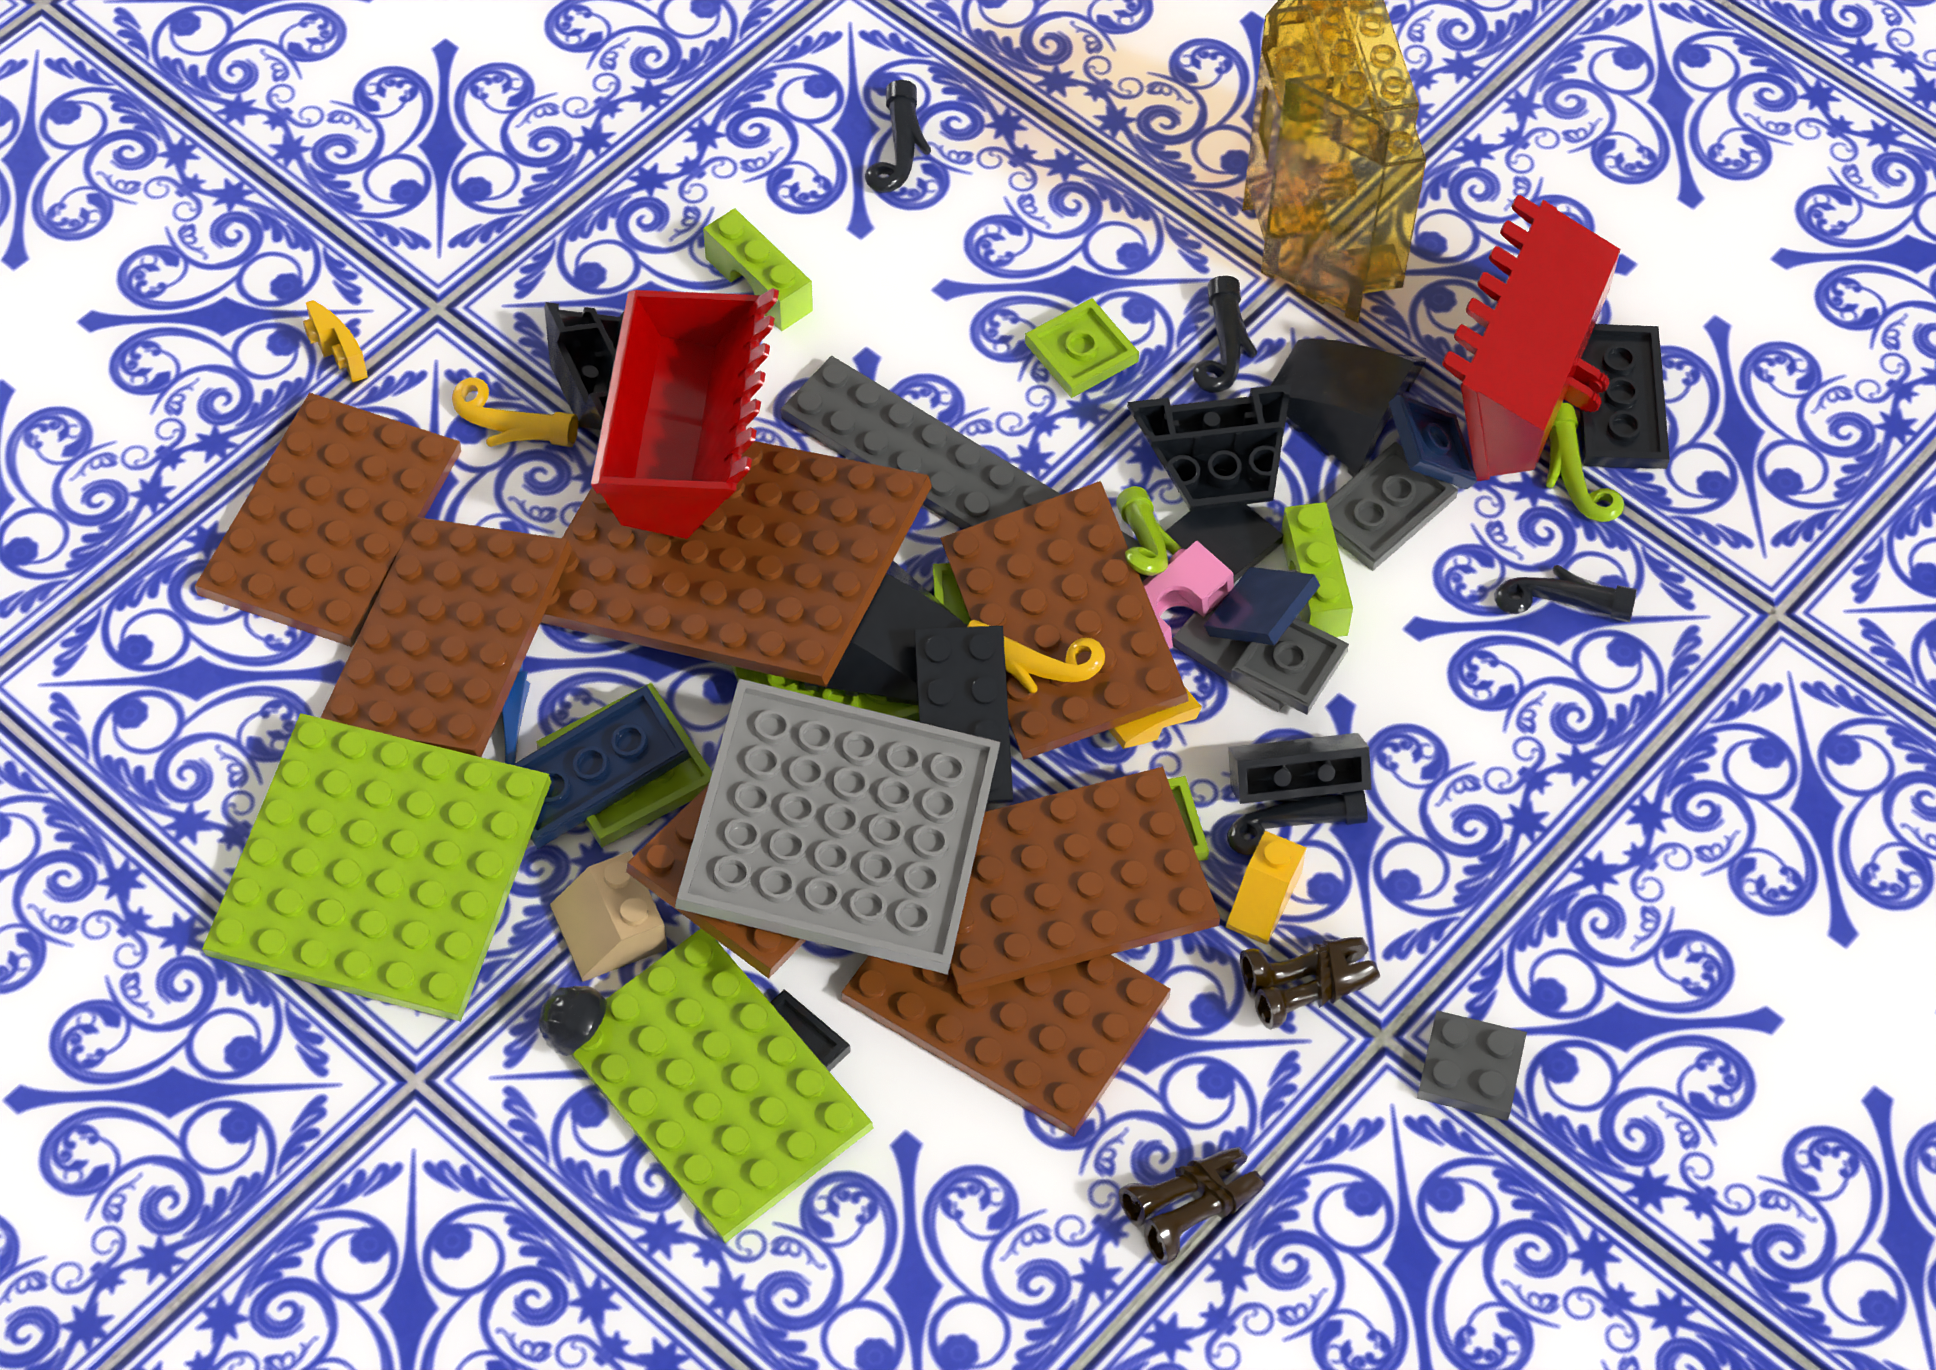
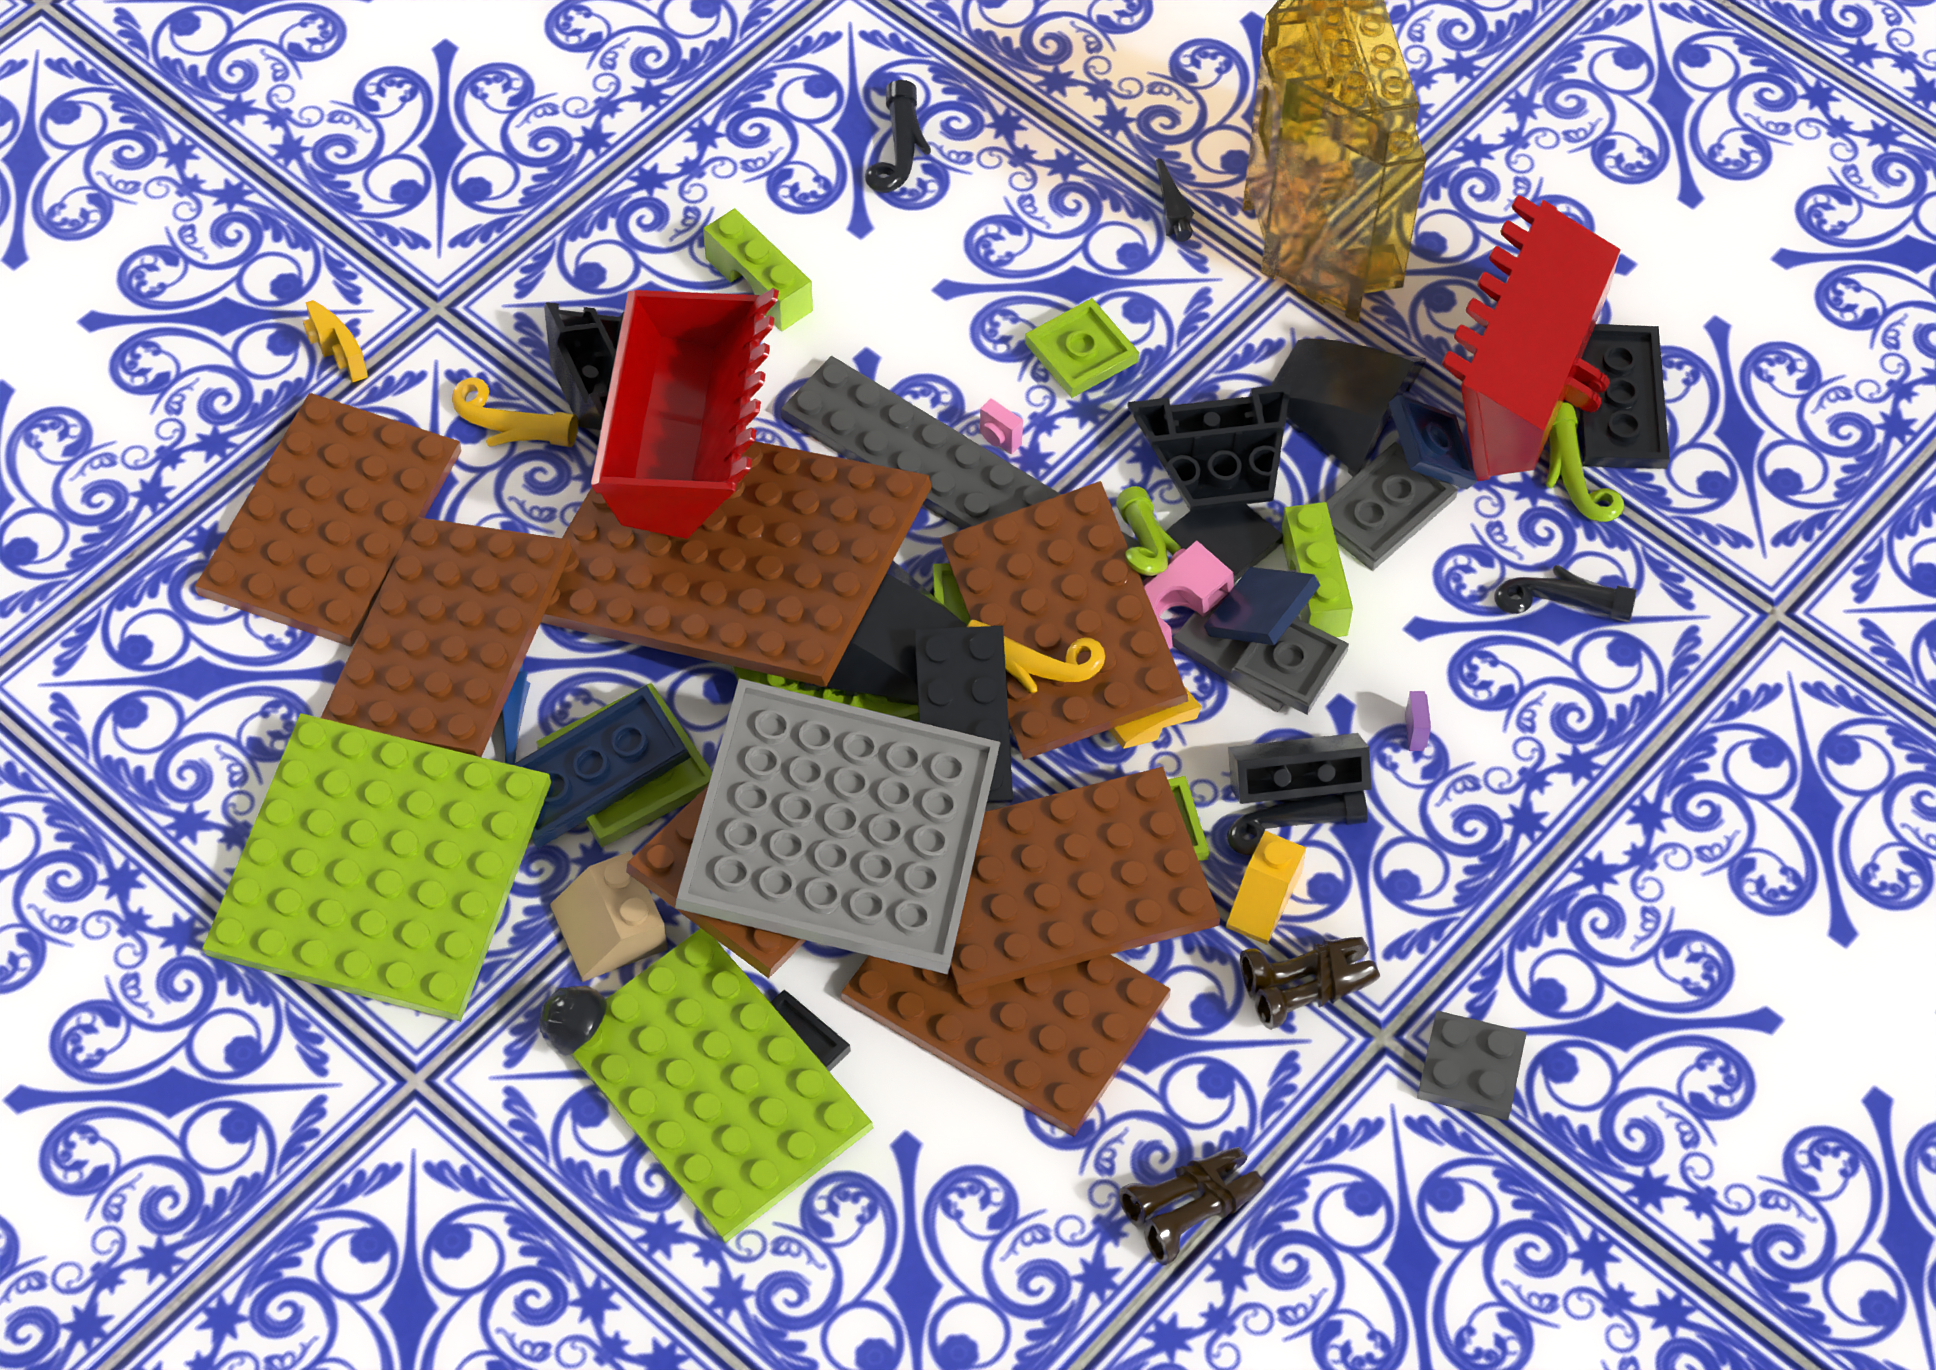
(1001, 426): none -> bright pink plate
(1176, 209): none -> black piece
(1225, 297): black plant -> none
(1417, 720): none -> medium lavender tile

